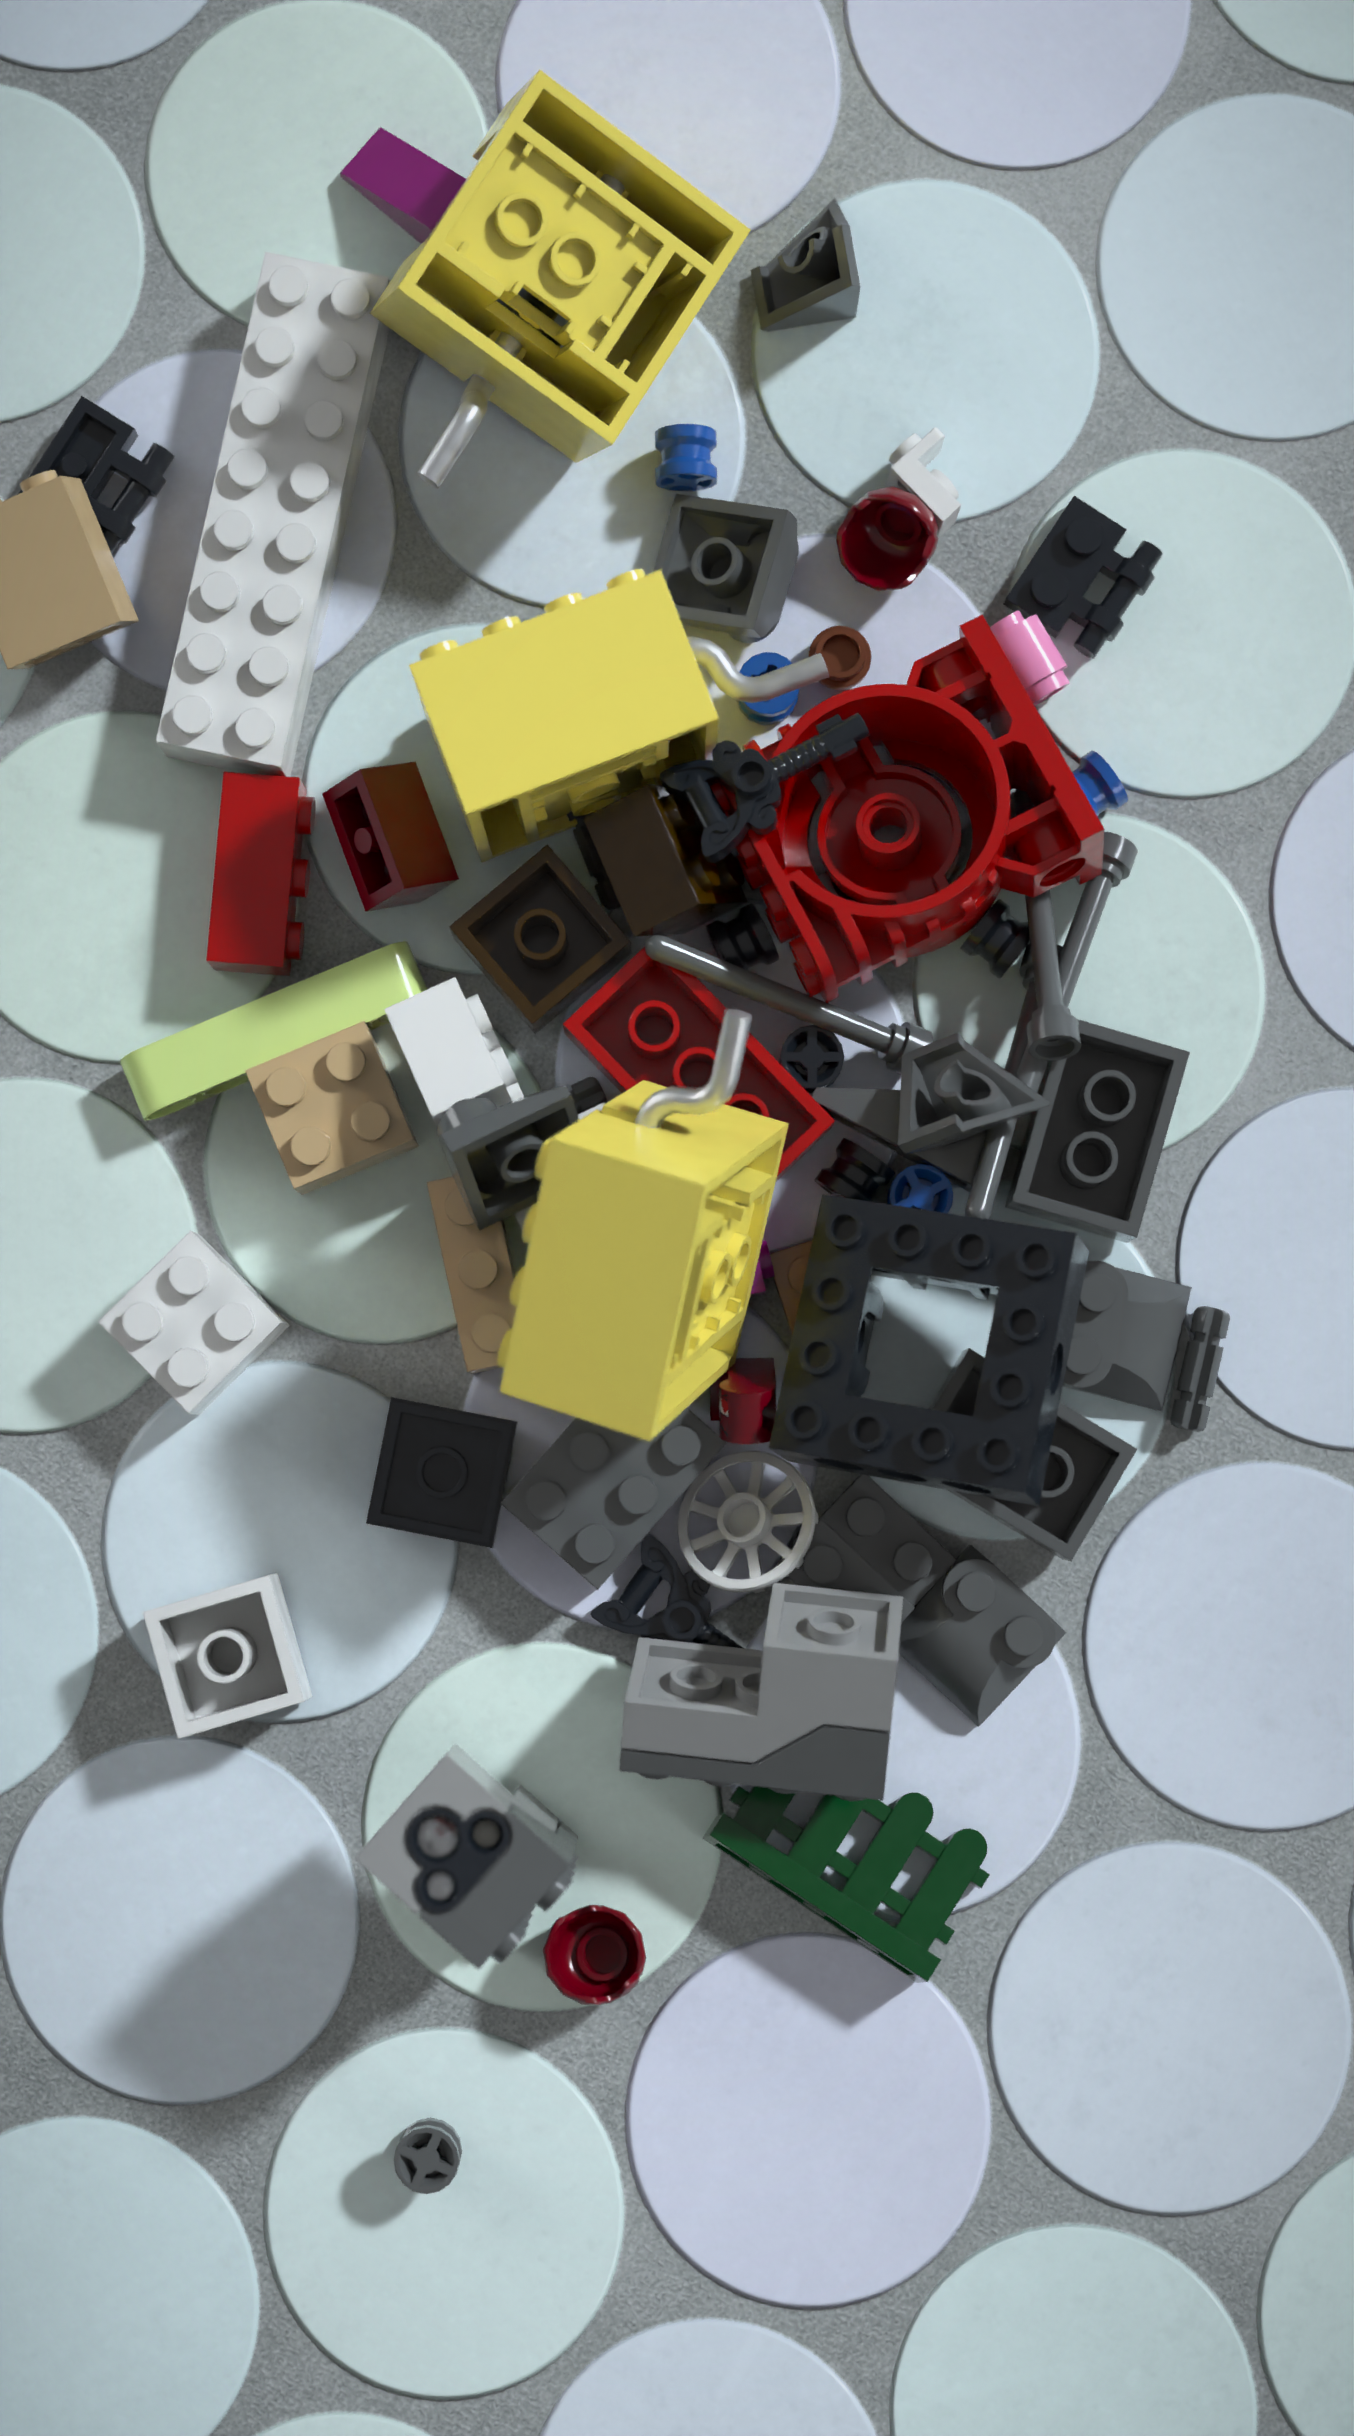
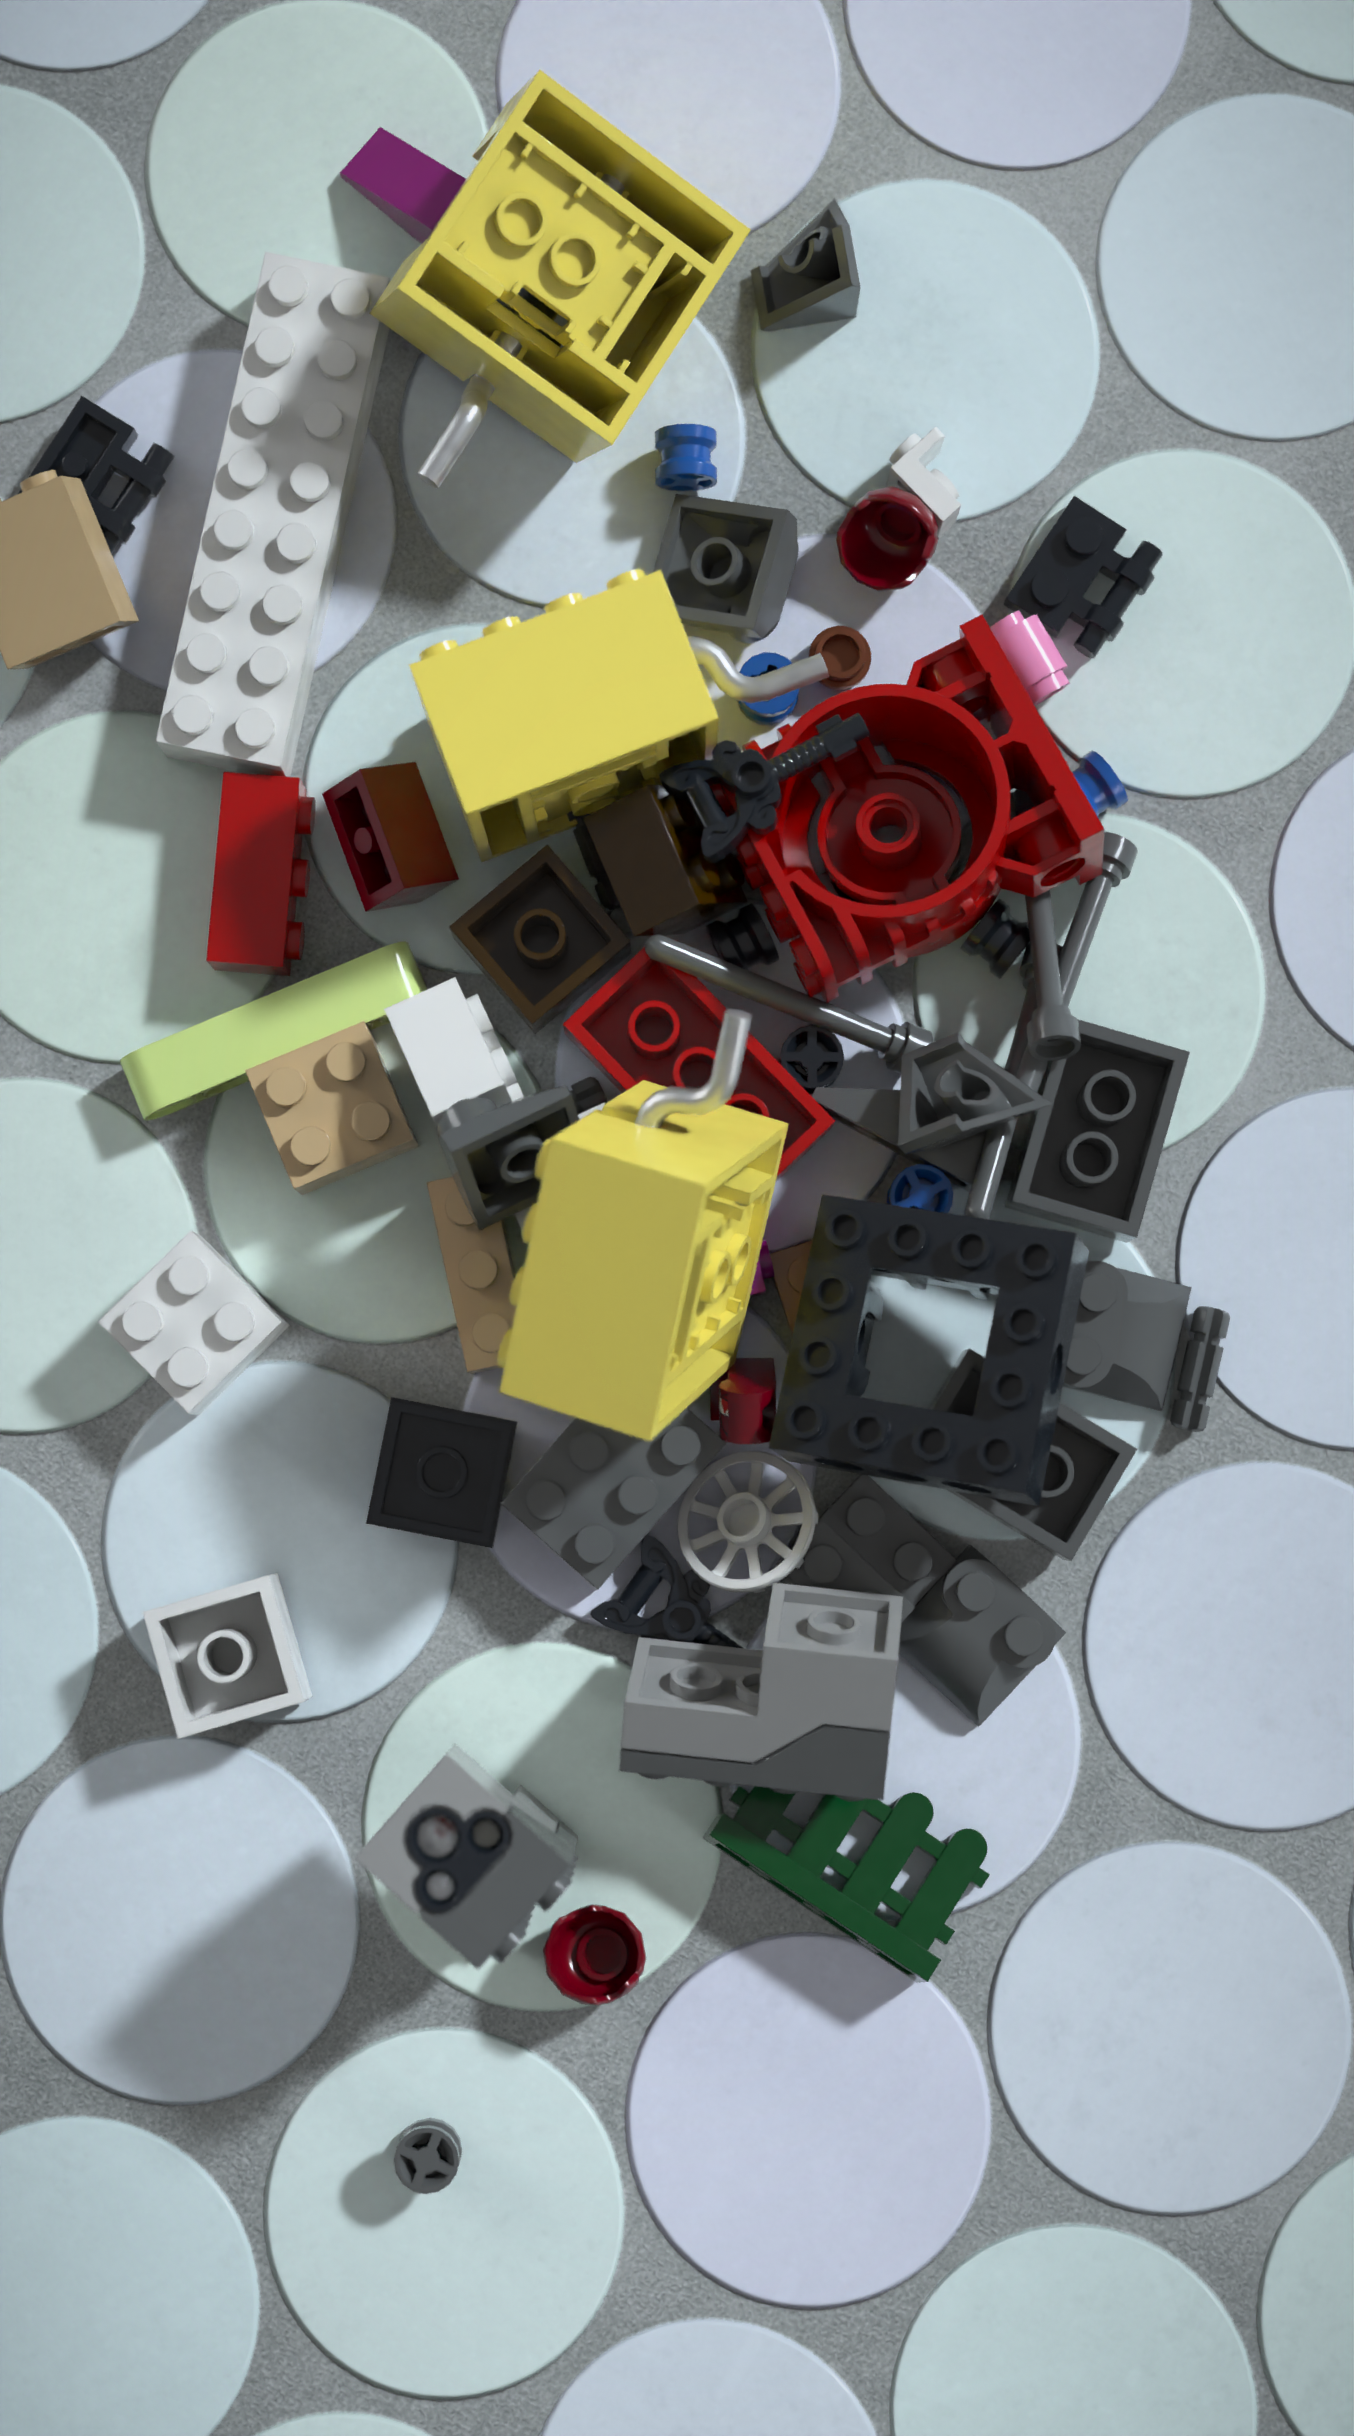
(854, 1173): black wheel -> none

